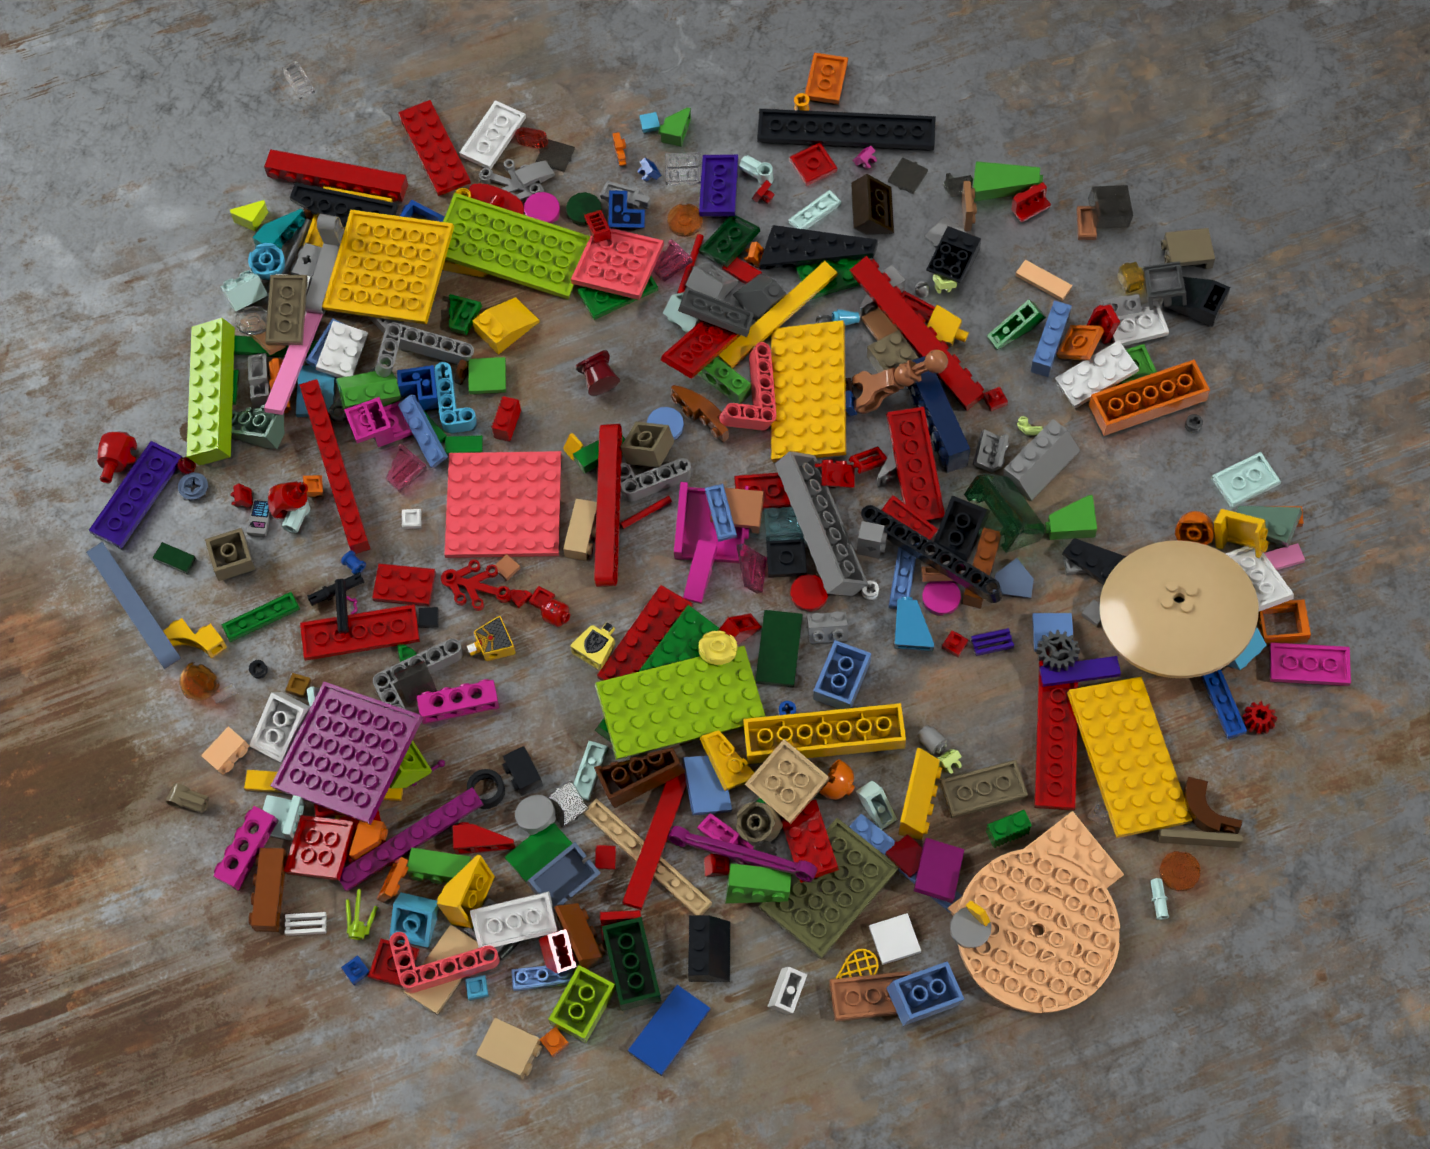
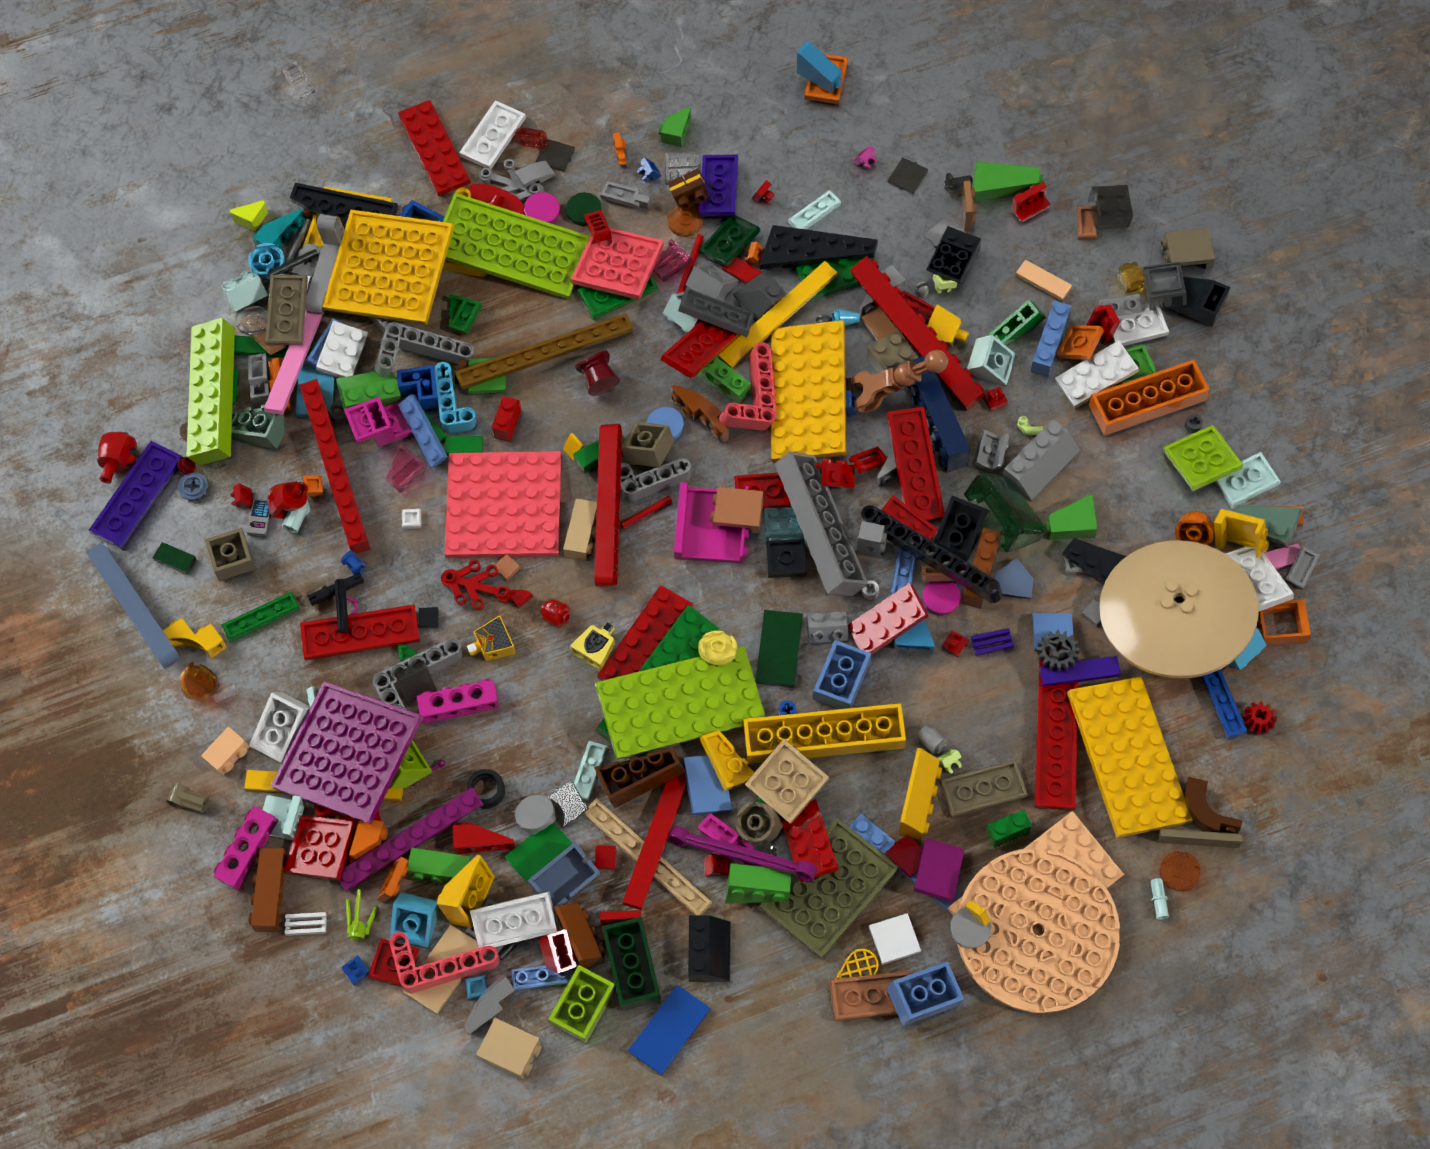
(258, 675): black bush -> none
(293, 263): none -> pearl dark grey bar
(298, 684): pearl gold plate -> none
(335, 175): red brick -> none
(404, 585): red plate -> none
(487, 1004): none -> light grey slope
(504, 324): yellow slope -> none
(522, 771): black brick -> none
(540, 596): red tile -> none
(544, 351): none -> pearl gold plate
(554, 1041): orange plate -> none
(621, 216): blue brick -> none
(649, 122): medium azure tile -> none
(689, 191): none -> reddish brown hips
(700, 571): dark pink slope -> none
(720, 512): medium blue tile -> none
(740, 627): red slope -> none
(752, 568): clear pink wing -> none
(758, 170): light aqua piece -> none
(787, 990): white brick -> none
(799, 102): light orange bush -> none
(808, 593): red tile -> none
(813, 164): red tile -> none
(818, 68): none -> dark azure slope
(840, 781): orange cylinder -> none
(846, 129): black plate -> none
(872, 206): dark brown slope -> none
(876, 804): light aqua slope -> none
(888, 620): none -> plate
(991, 360): none -> light aqua slope
(1203, 458): none -> lime plate
(1302, 567): none -> light grey tile
(1310, 664): dark pink plate -> none

